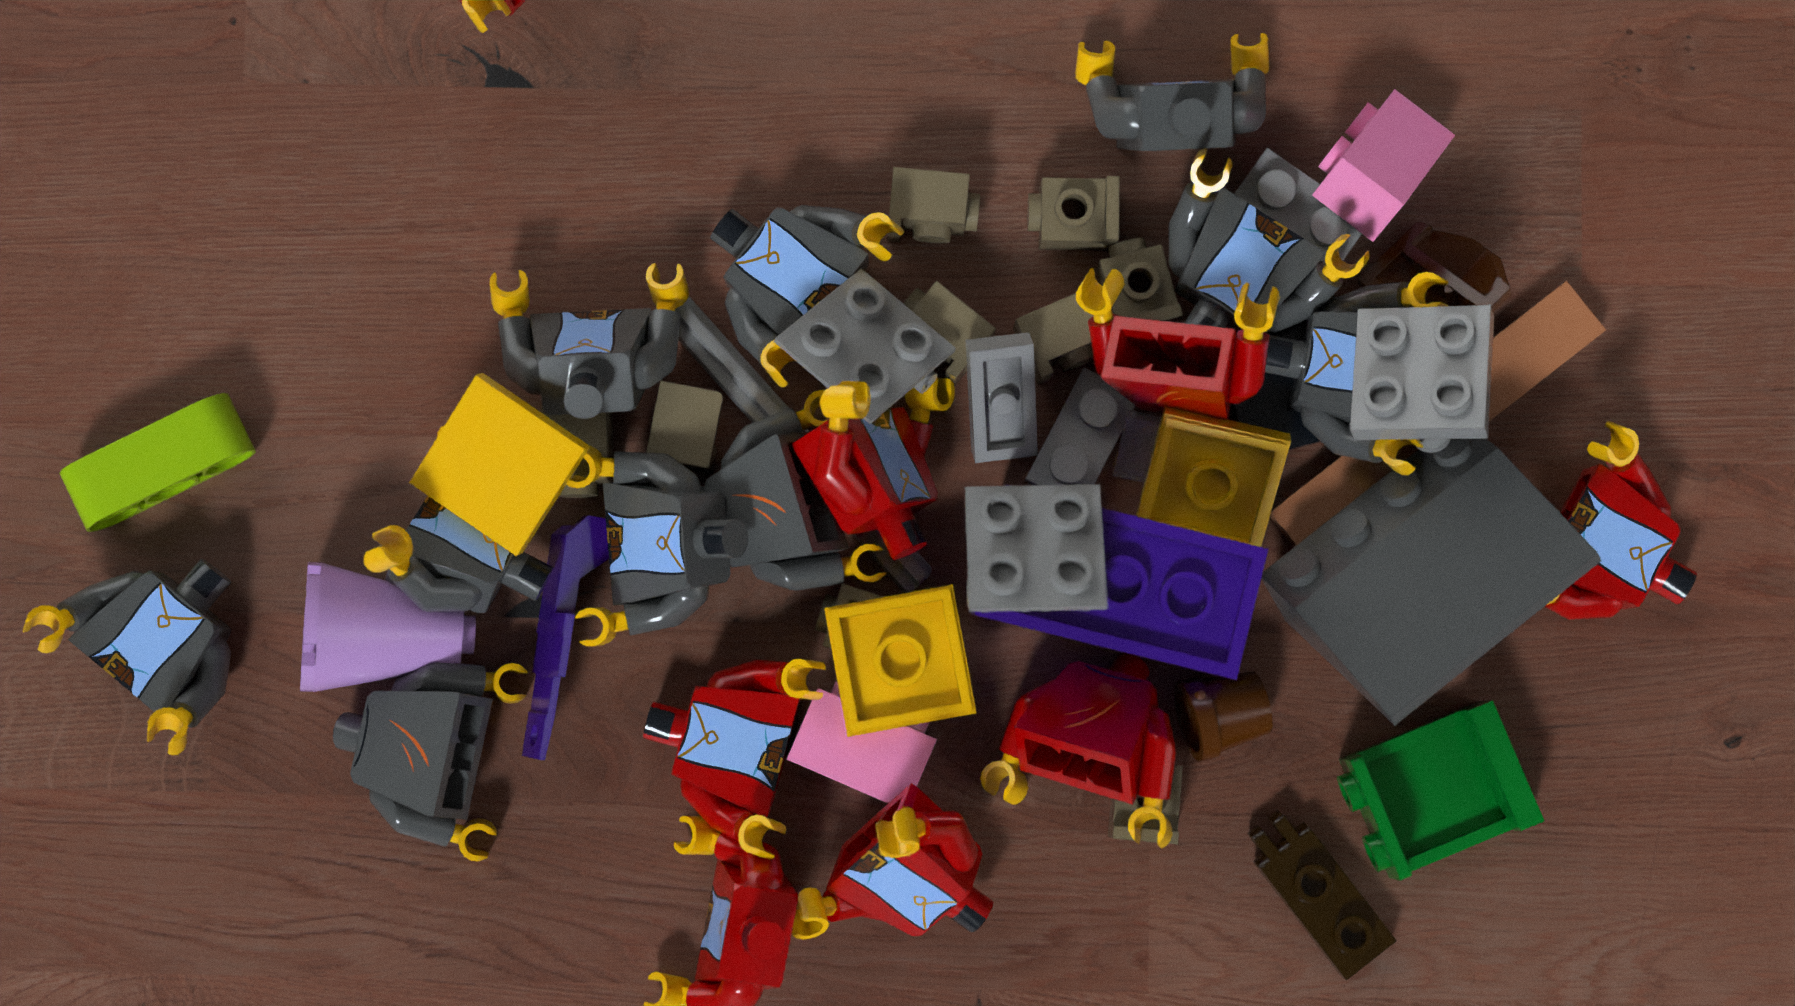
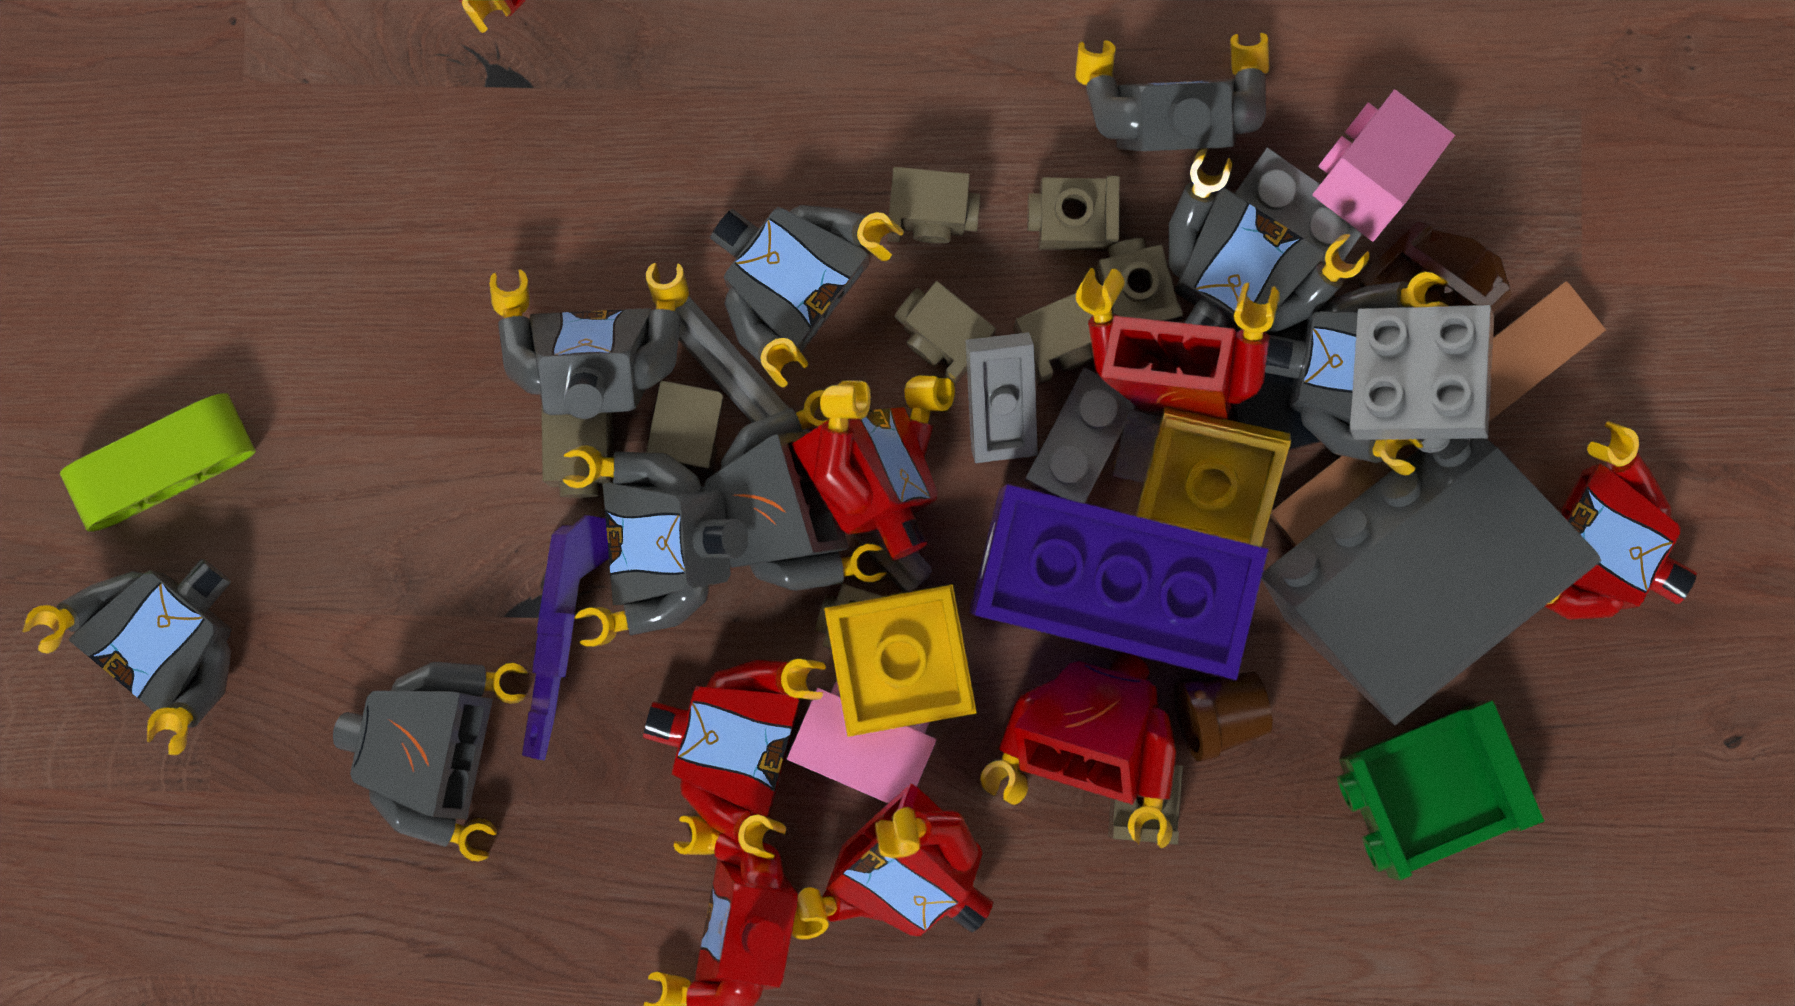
(372, 631): lavender cone -> none
(450, 563): torso -> none
(499, 464): yellow tile -> none
(869, 338): light grey hinge -> none
(1035, 548): light grey hinge -> none
(1320, 896): dark brown hinge -> none

